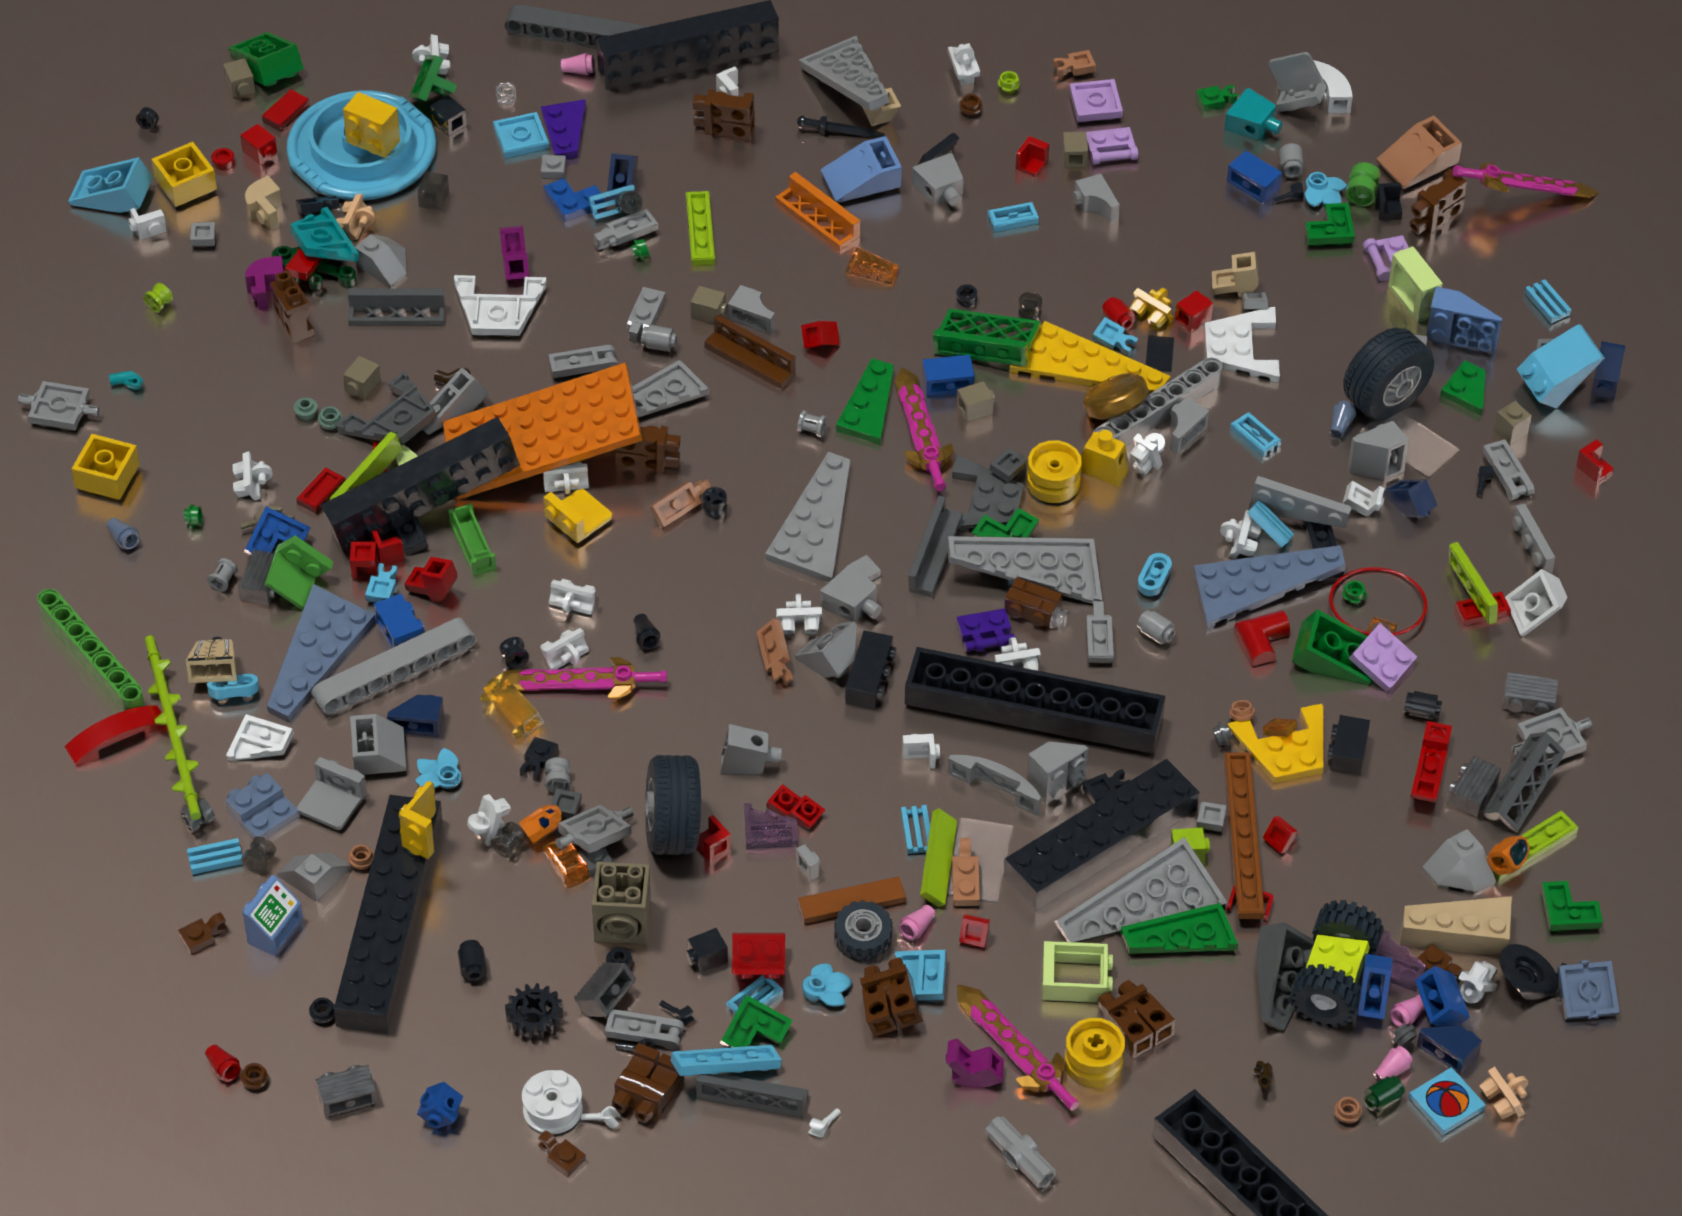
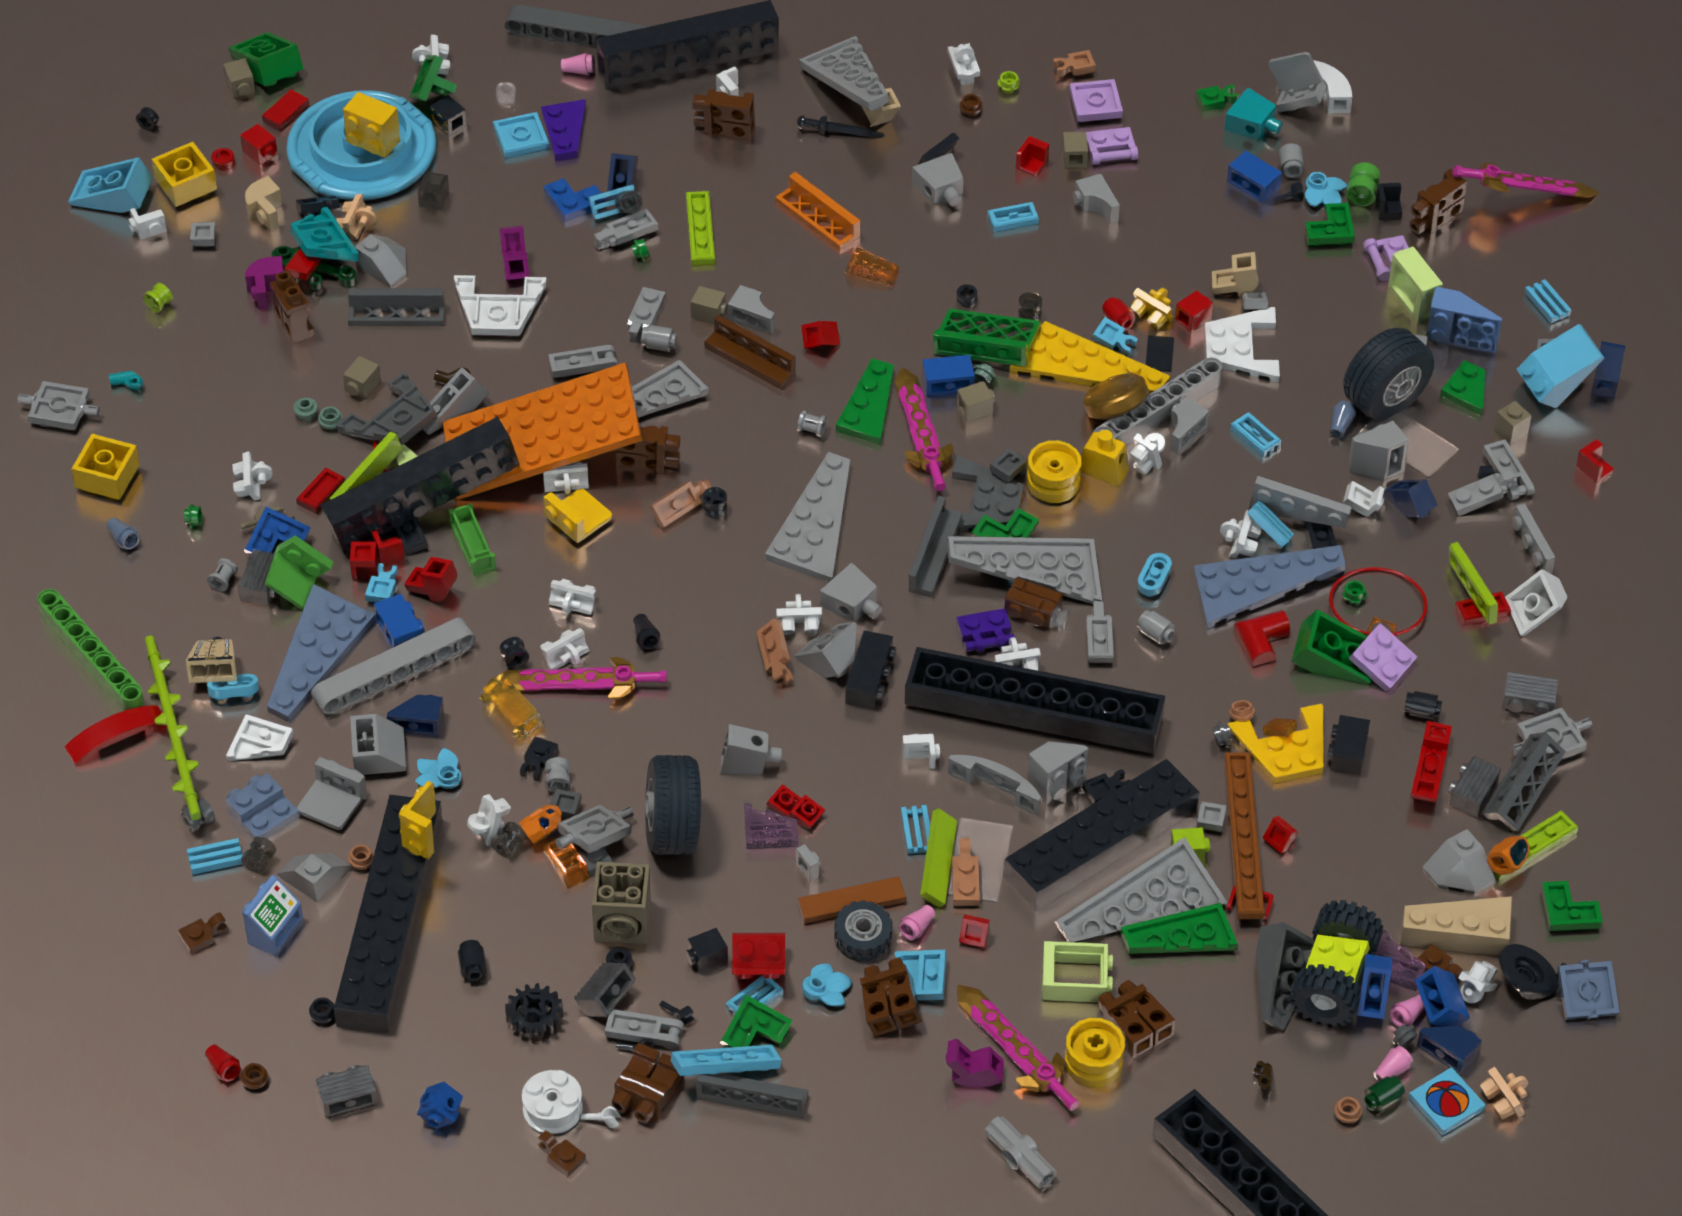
(553, 166): light grey plate -> none
(714, 840): red panel -> none
(819, 1127): white hand -> none
(863, 171): medium blue slope -> none
(868, 567): light grey tile -> none
(984, 373): none -> sand green plate
(1421, 152): nougat slope -> none
(1482, 492): none -> light grey hinge

